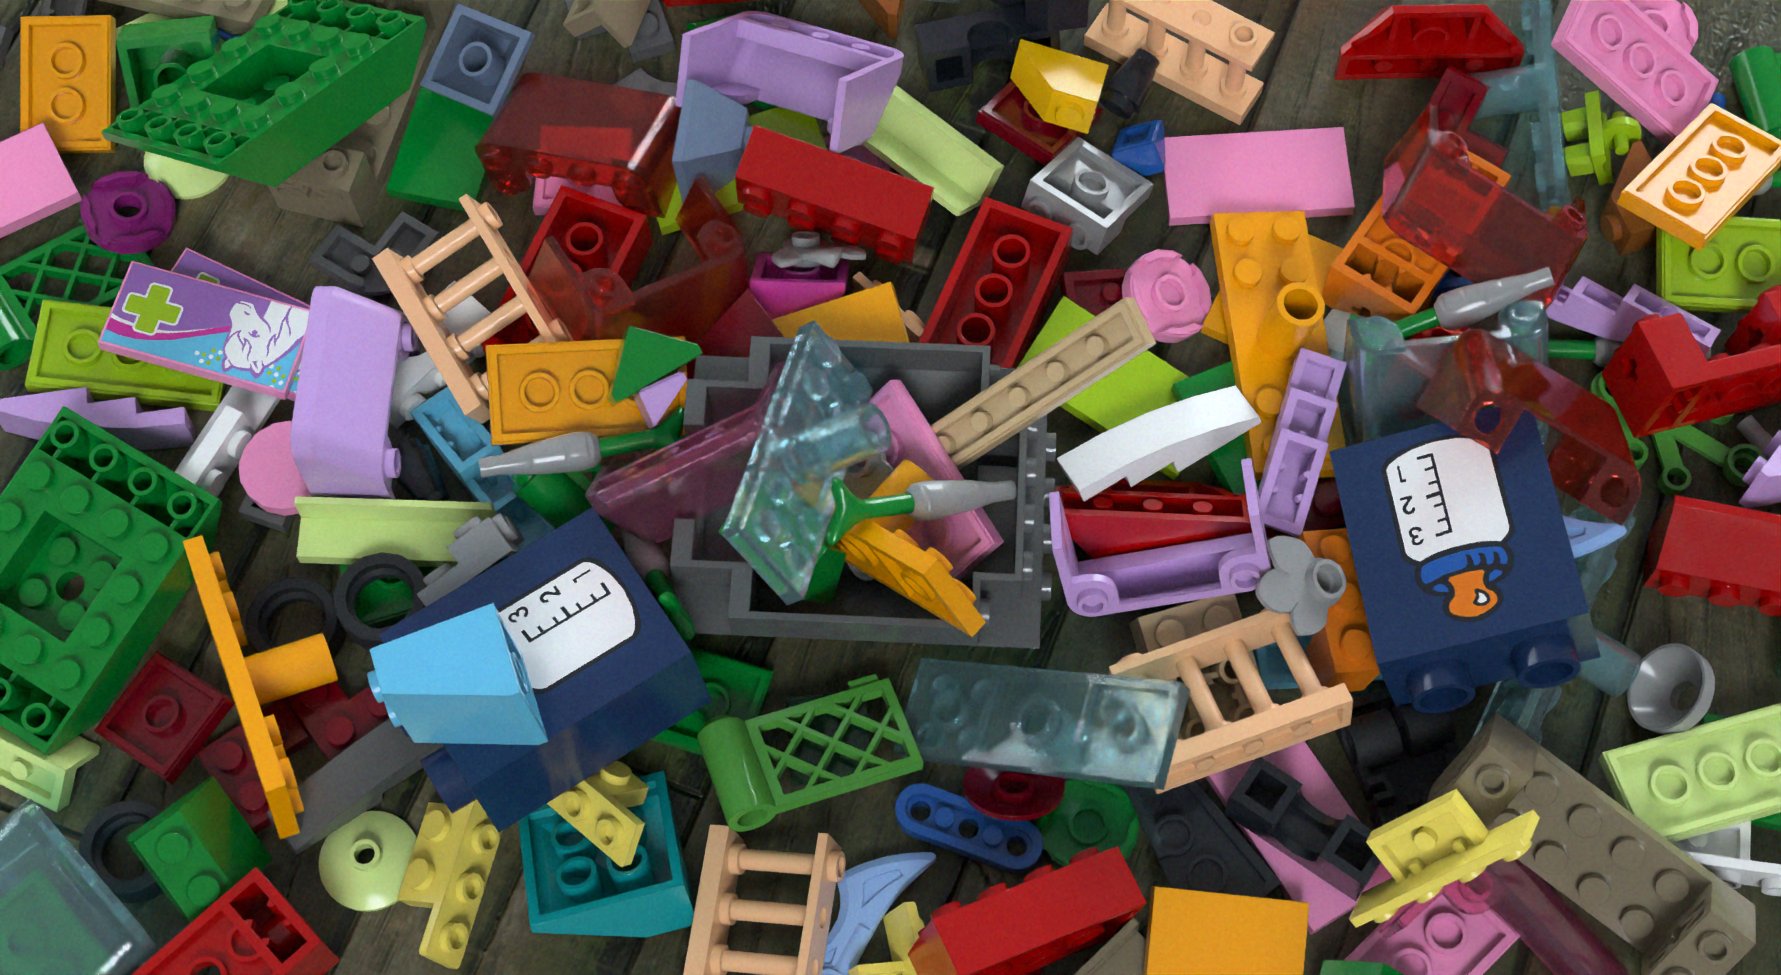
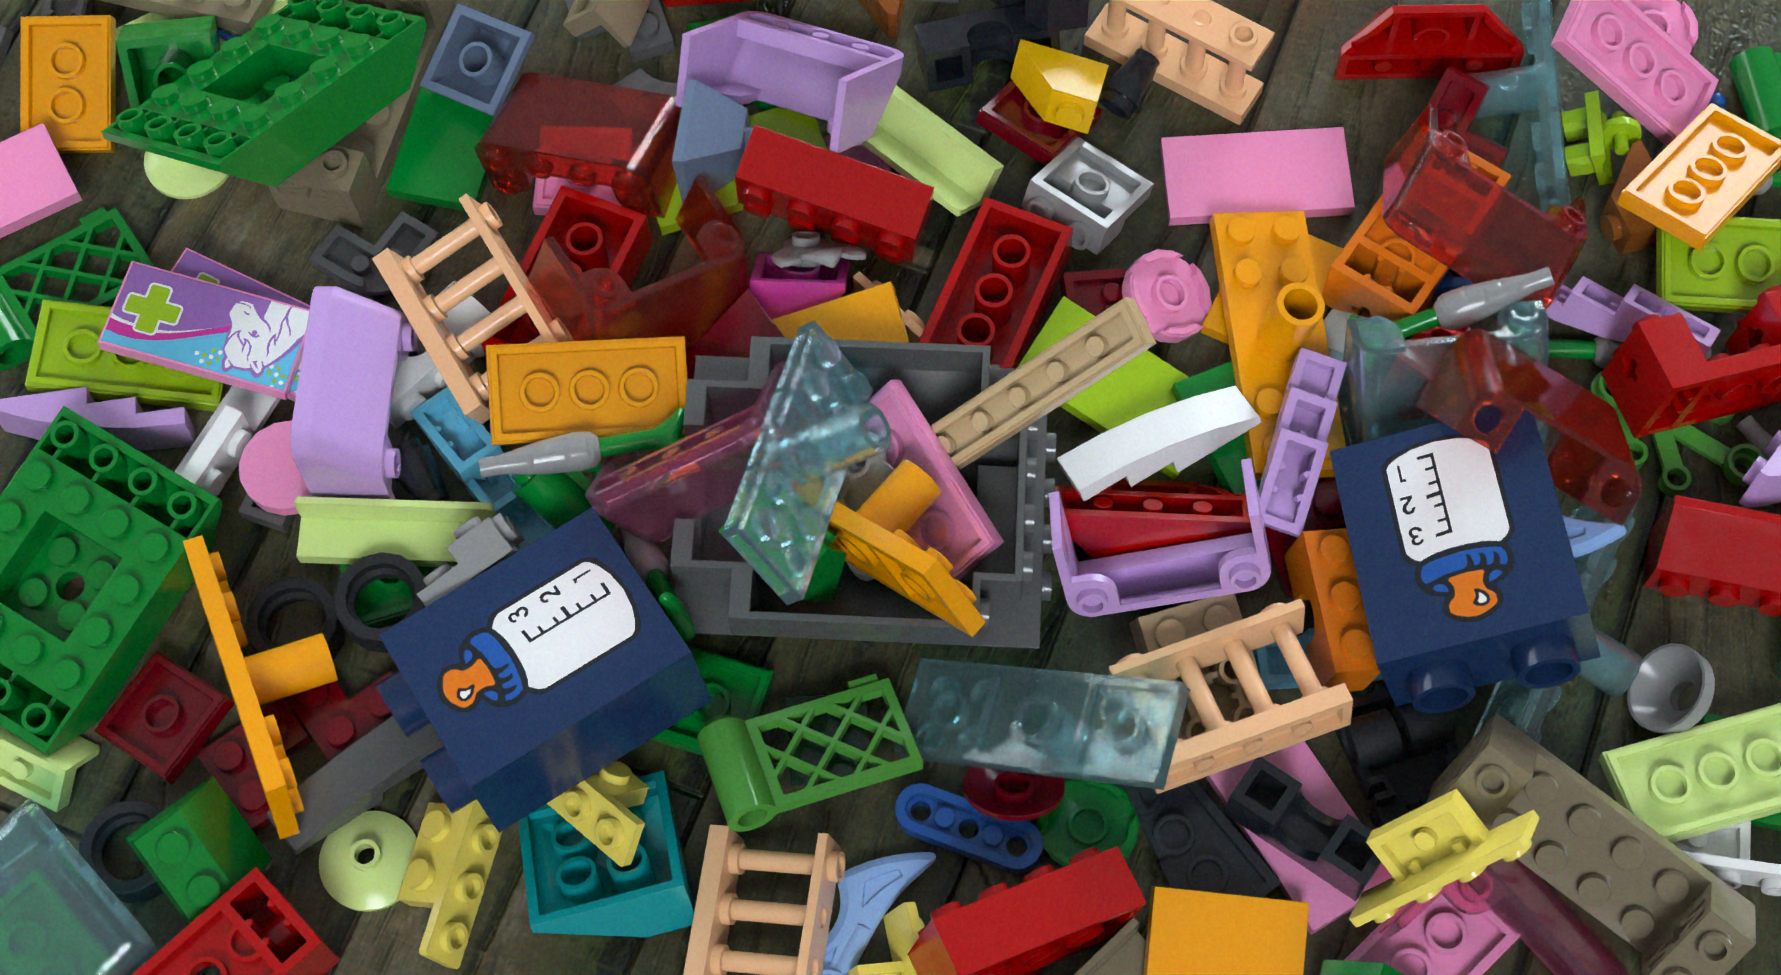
(133, 233): magenta tile -> none
(458, 683): medium azure slope -> none
(646, 359): green slope -> none
(656, 398): lavender slope -> none
(921, 501): piece -> none
(1141, 148): blue slope -> none
(1300, 584): light grey plate -> none

